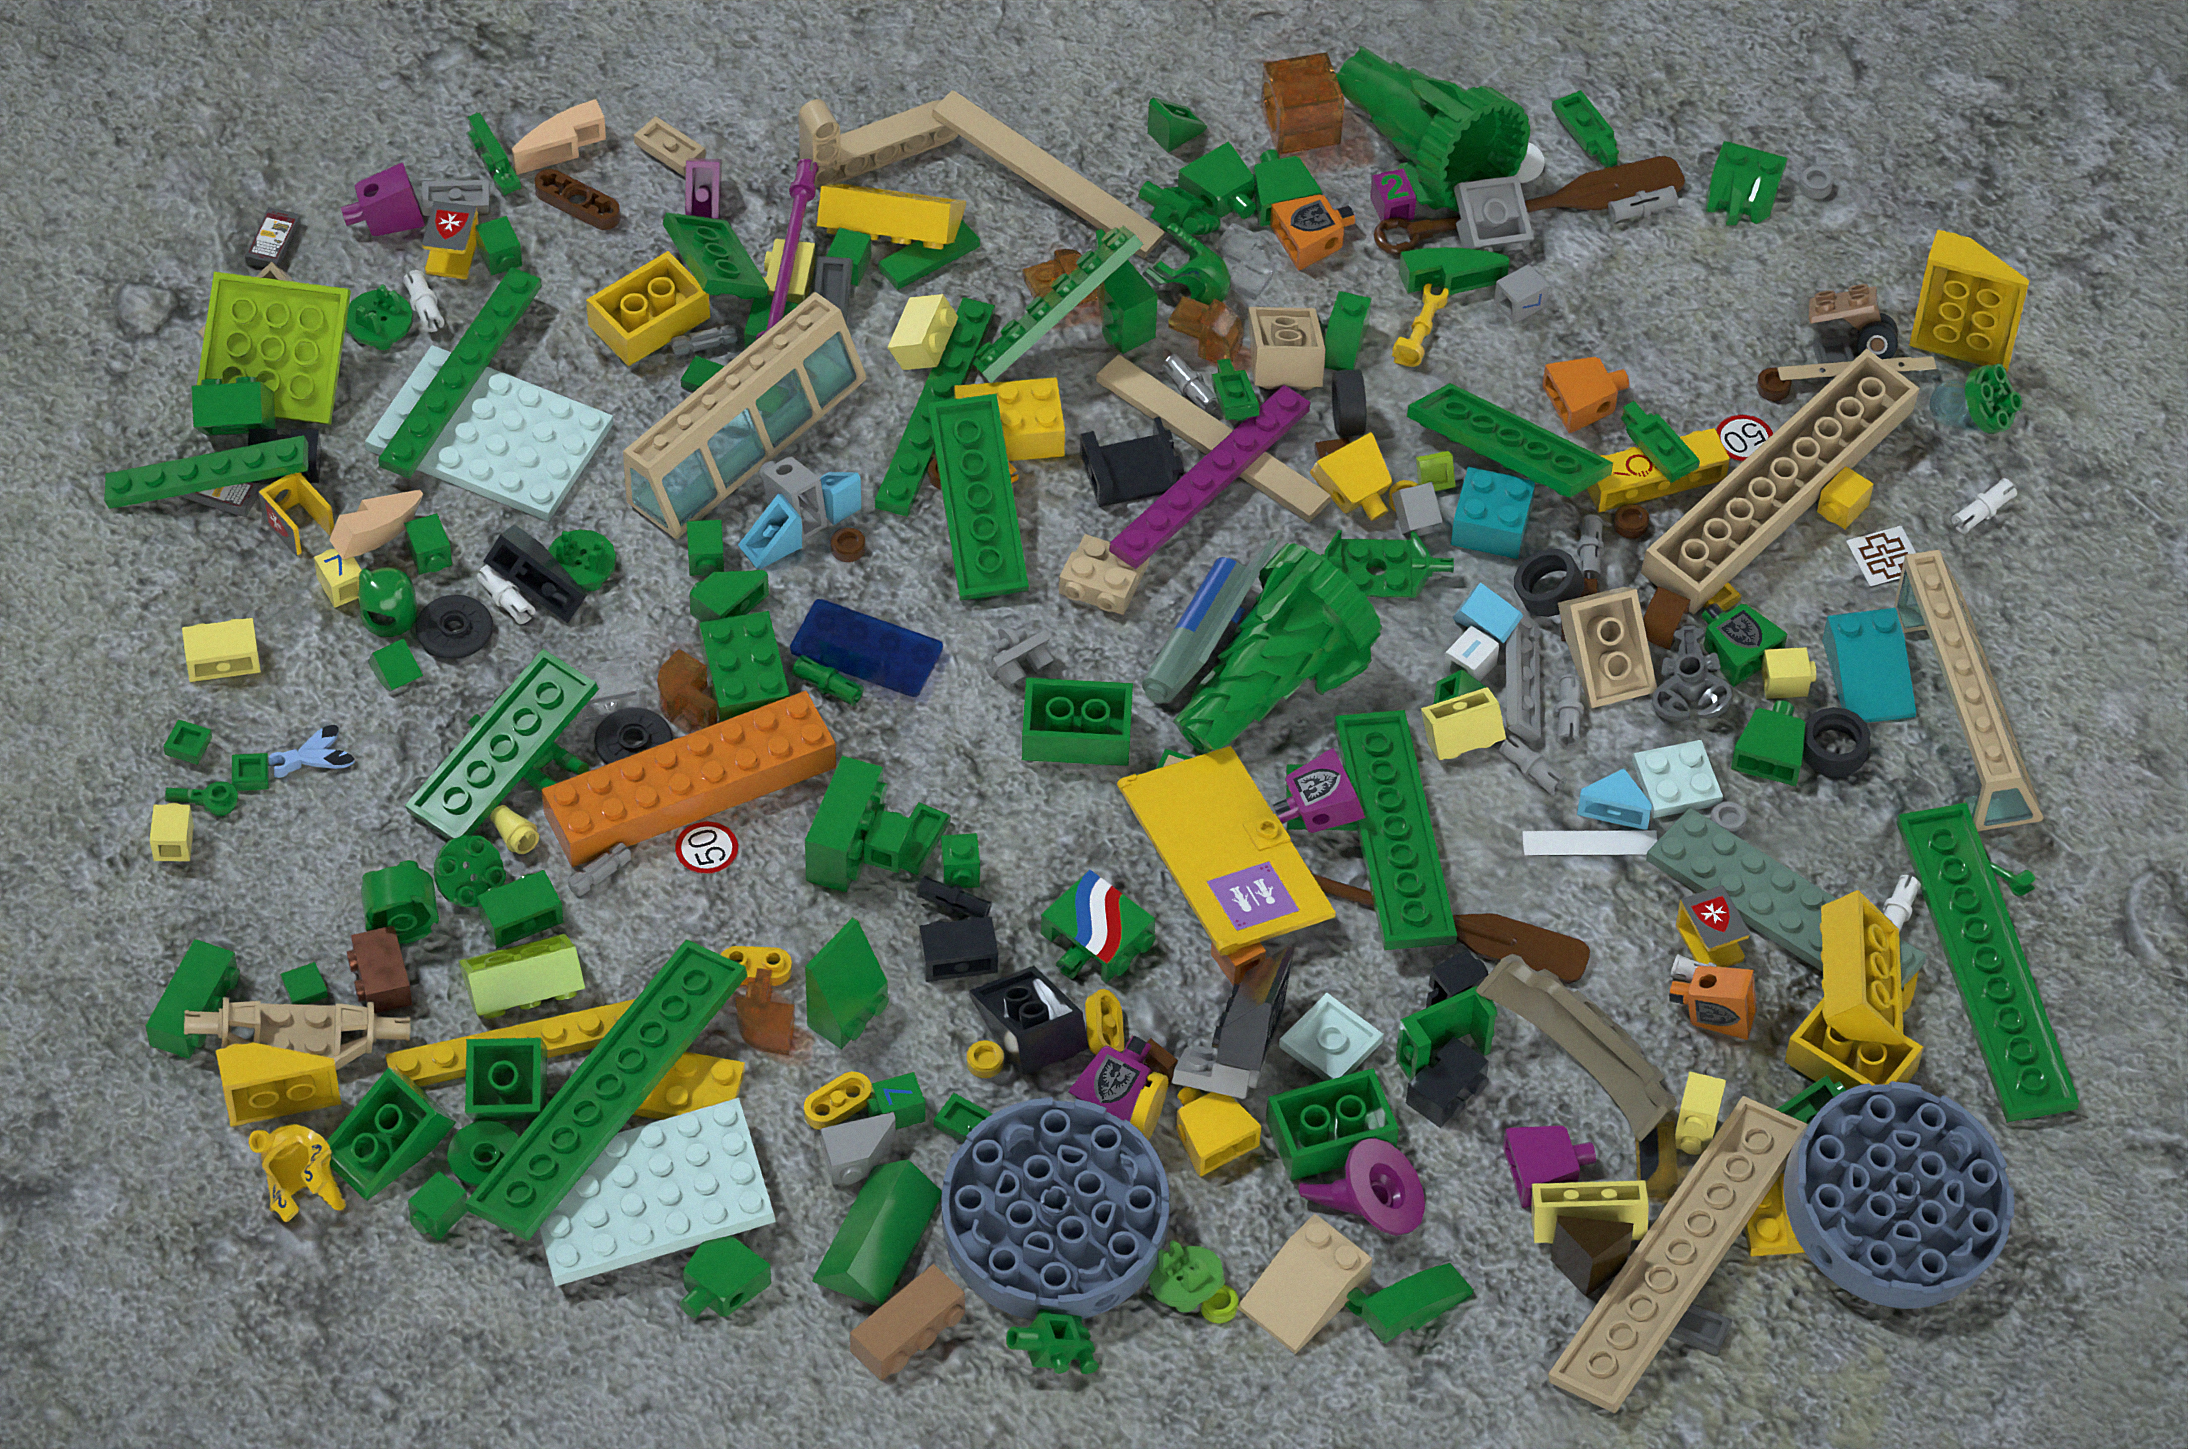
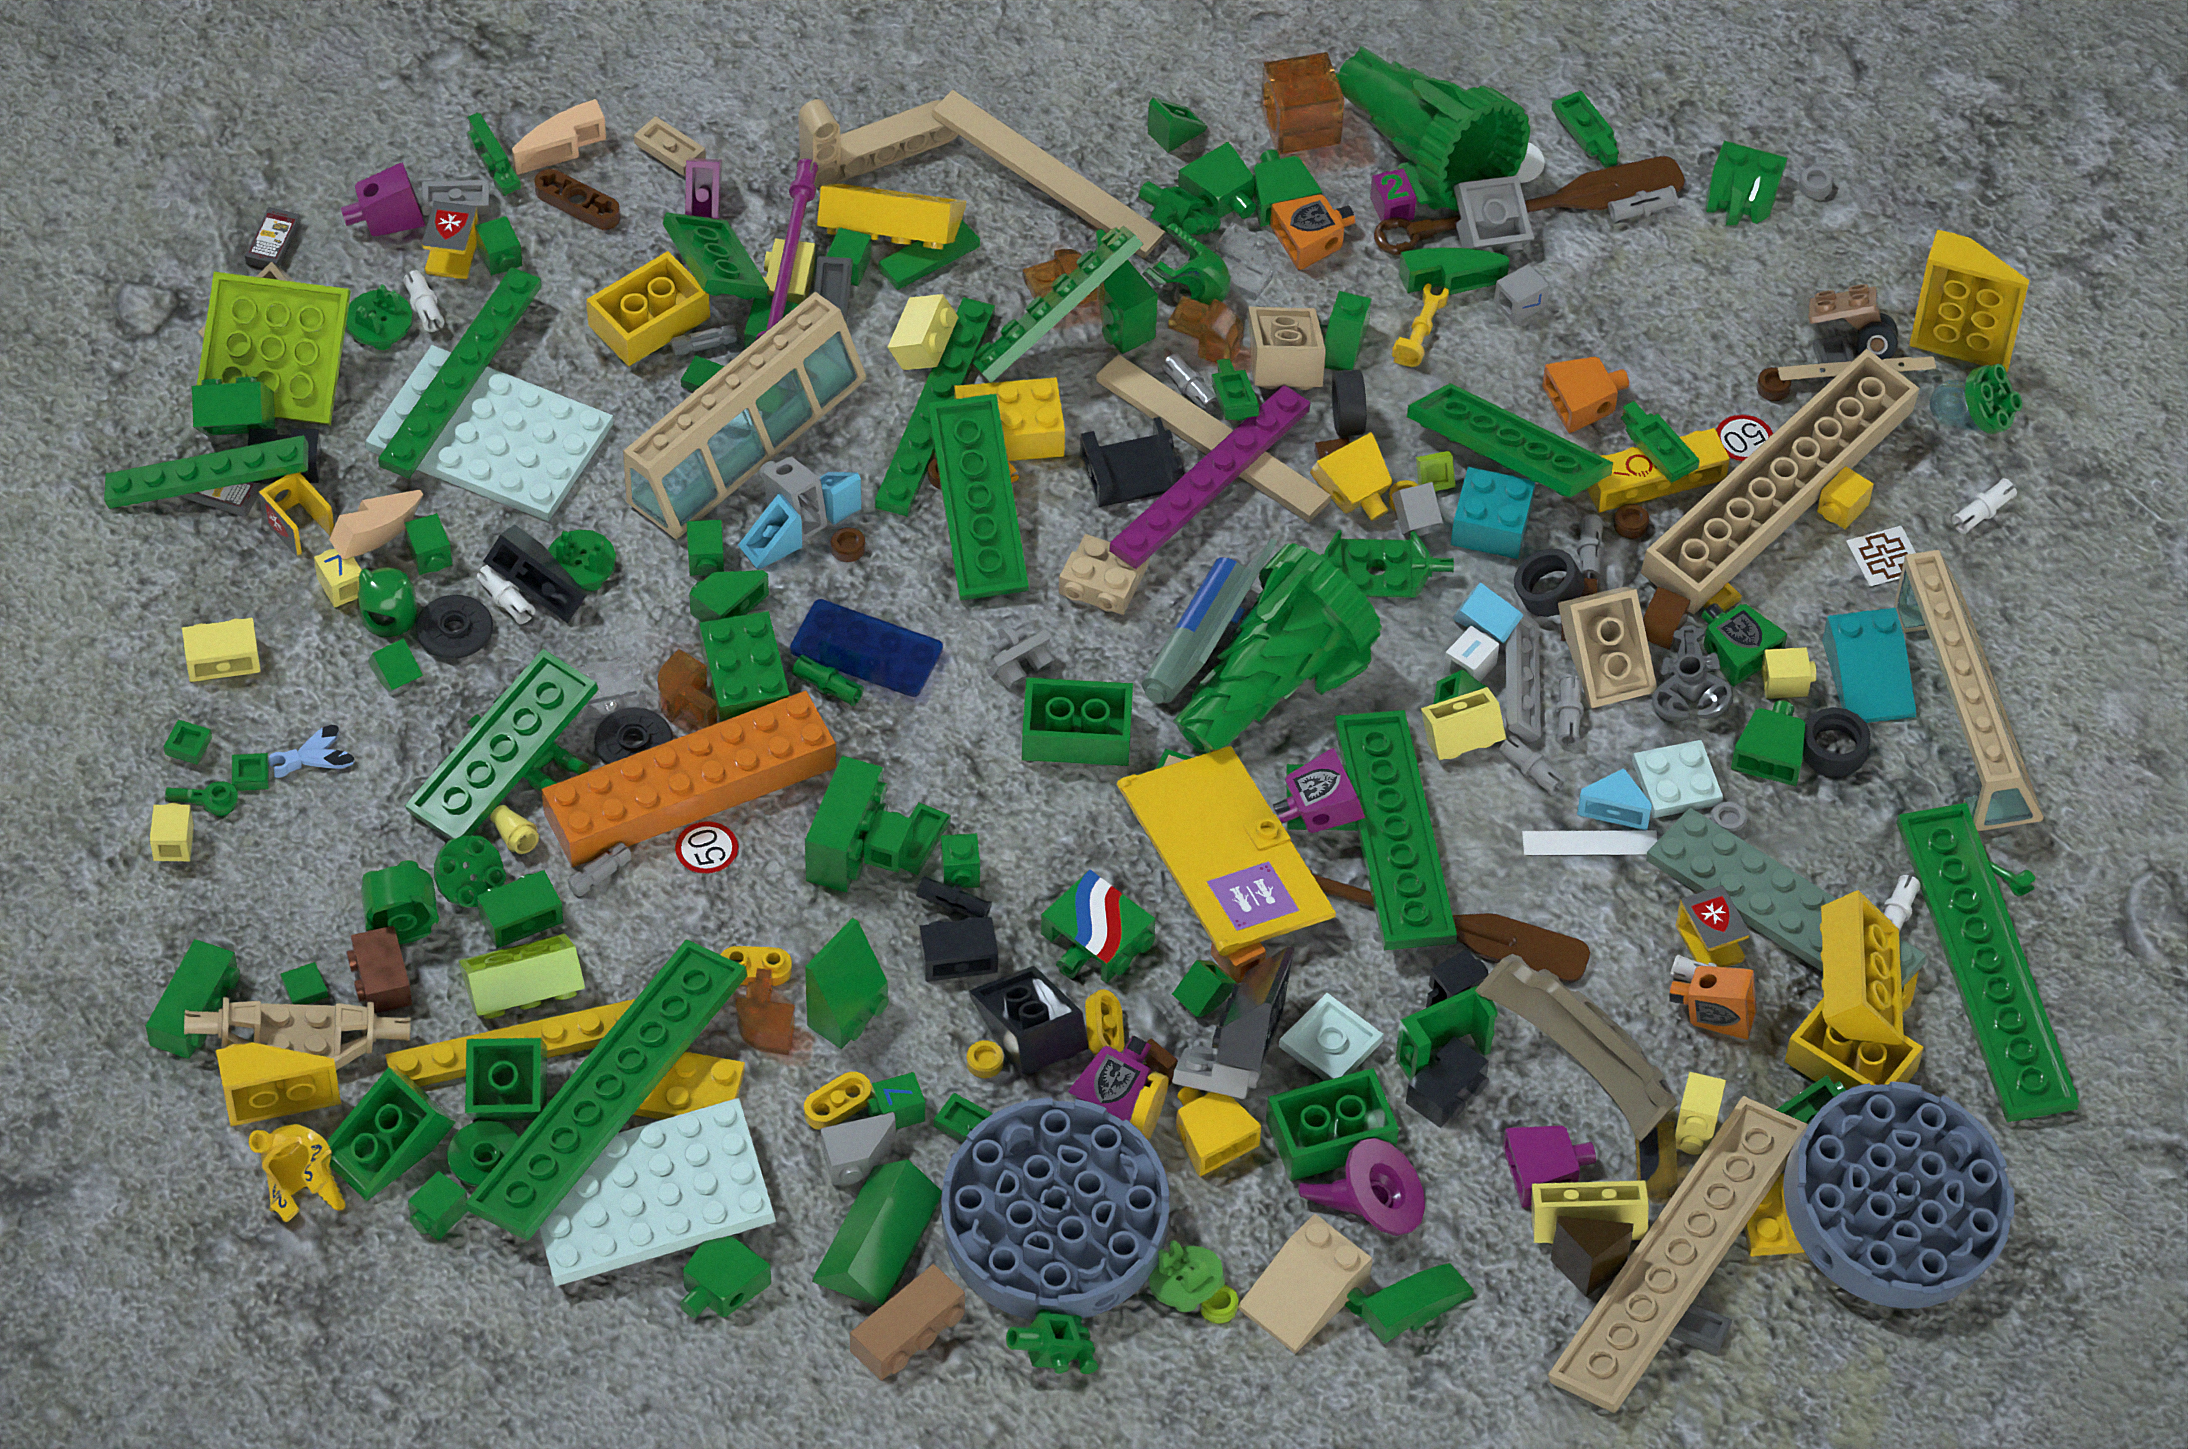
(1204, 988): none -> green brick

